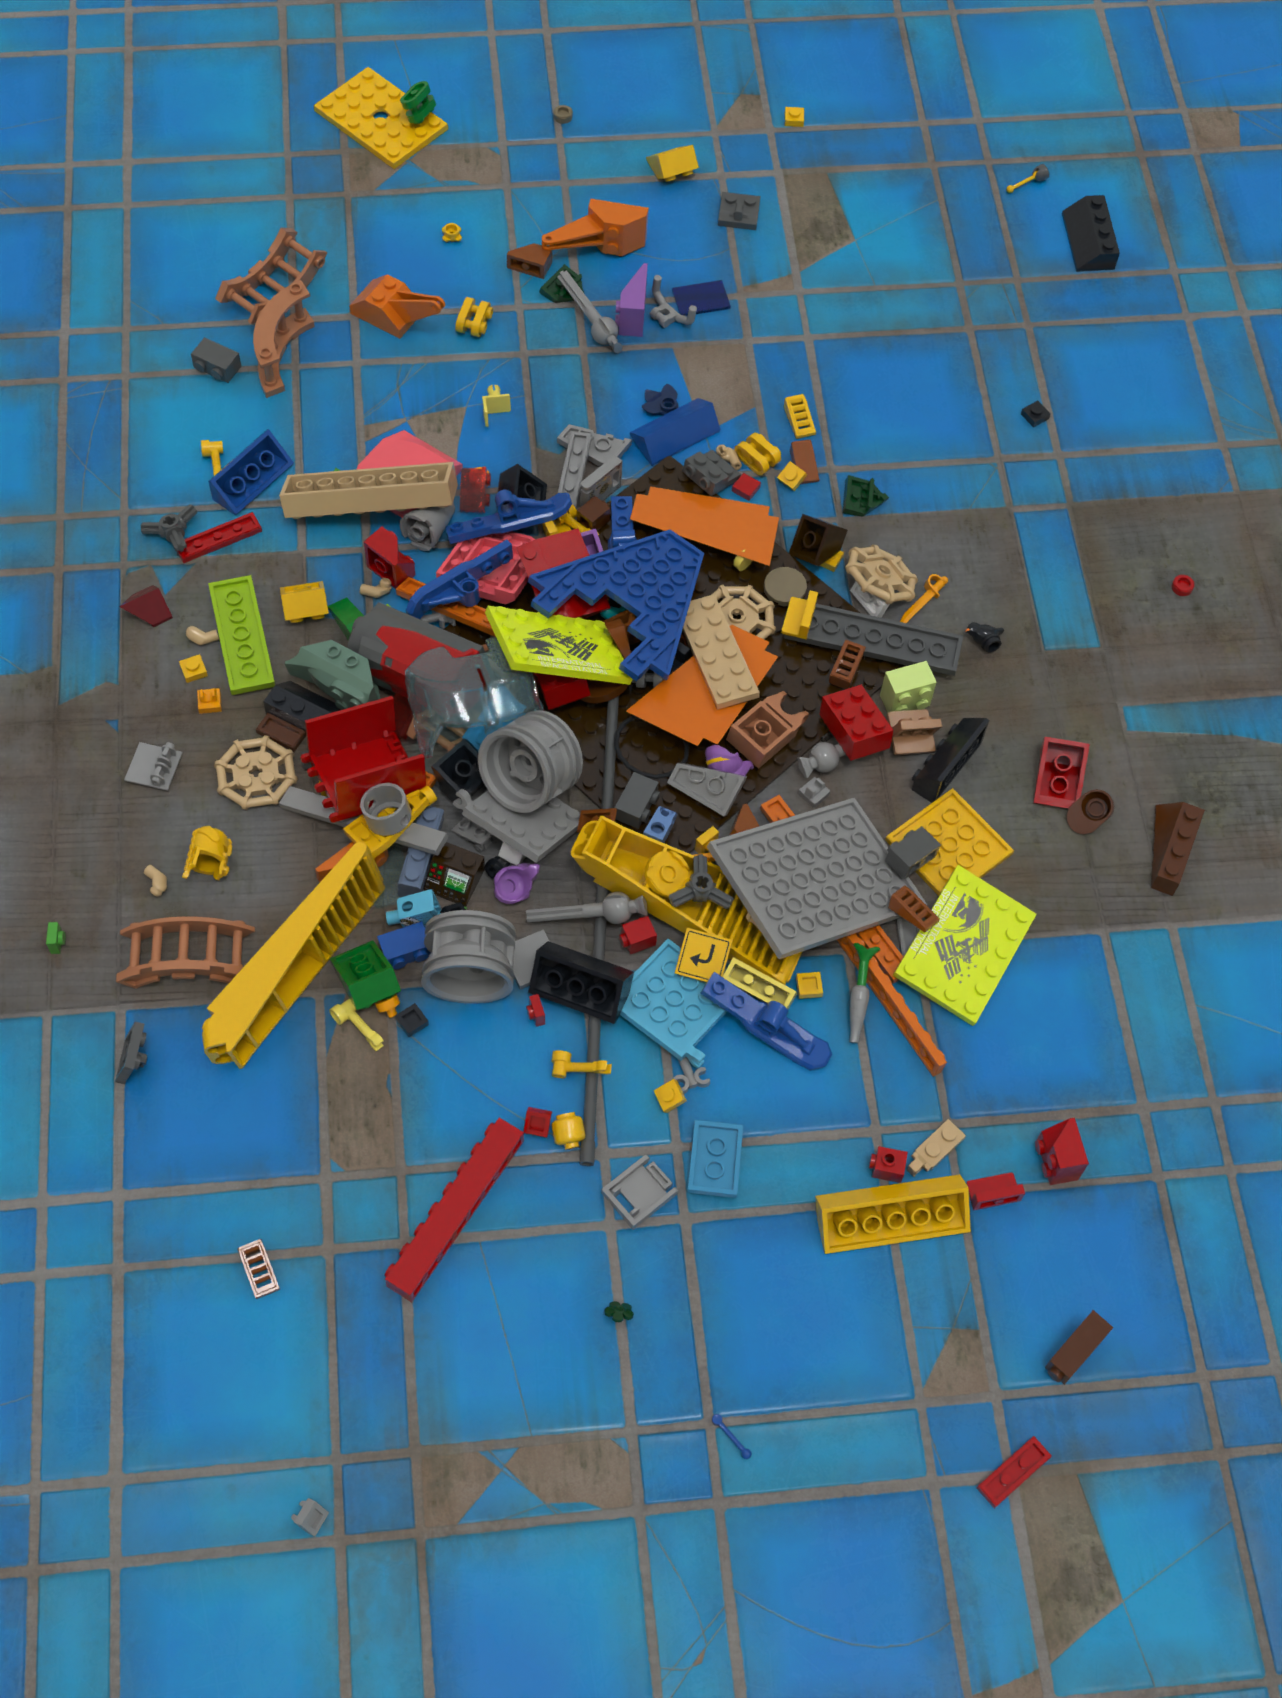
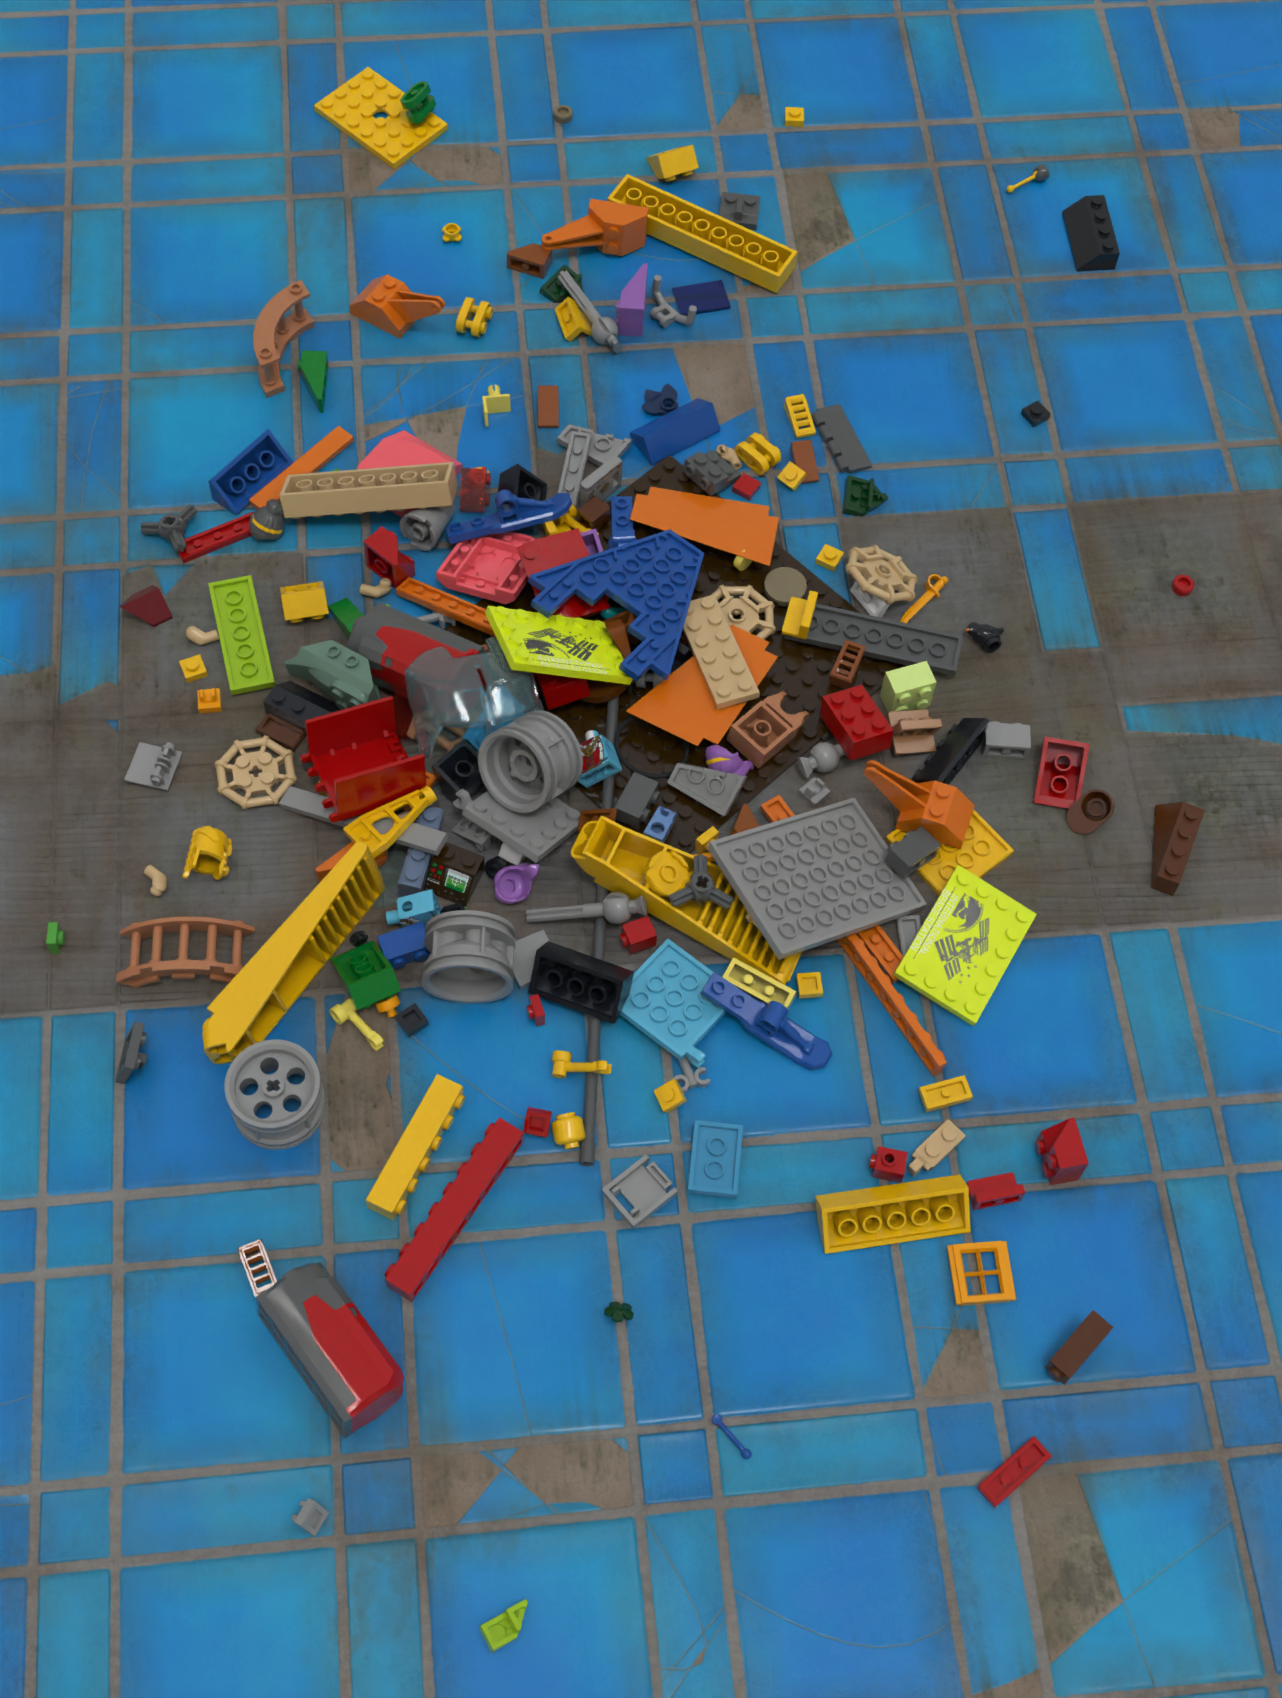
(212, 449): yellow brick -> none
(216, 360): dark grey brick -> none
(259, 274): nougat fence -> none
(267, 521): none -> dark grey hair
(281, 1128): none -> light grey wheel
(309, 462): none -> orange tile
(314, 374): none -> green slope
(331, 1346): none -> piece
(358, 938): none -> black piece
(386, 796): light grey piece -> none
(415, 1147): none -> yellow brick
(460, 582): blue piece -> none
(504, 1627): none -> lime slope
(548, 406): none -> dark orange slope
(572, 319): none -> yellow panel
(598, 759): none -> torso
(702, 955): yellow piece -> none
(709, 235): none -> yellow brick
(817, 540): dark brown slope -> none
(841, 439): none -> dark grey windscreen
(860, 993): light grey piece -> none
(907, 903): dark orange slope -> none
(930, 804): none -> orange slope
(945, 1093): none -> yellow plate
(959, 1275): none -> light orange piece
(1006, 740): none -> light grey brick

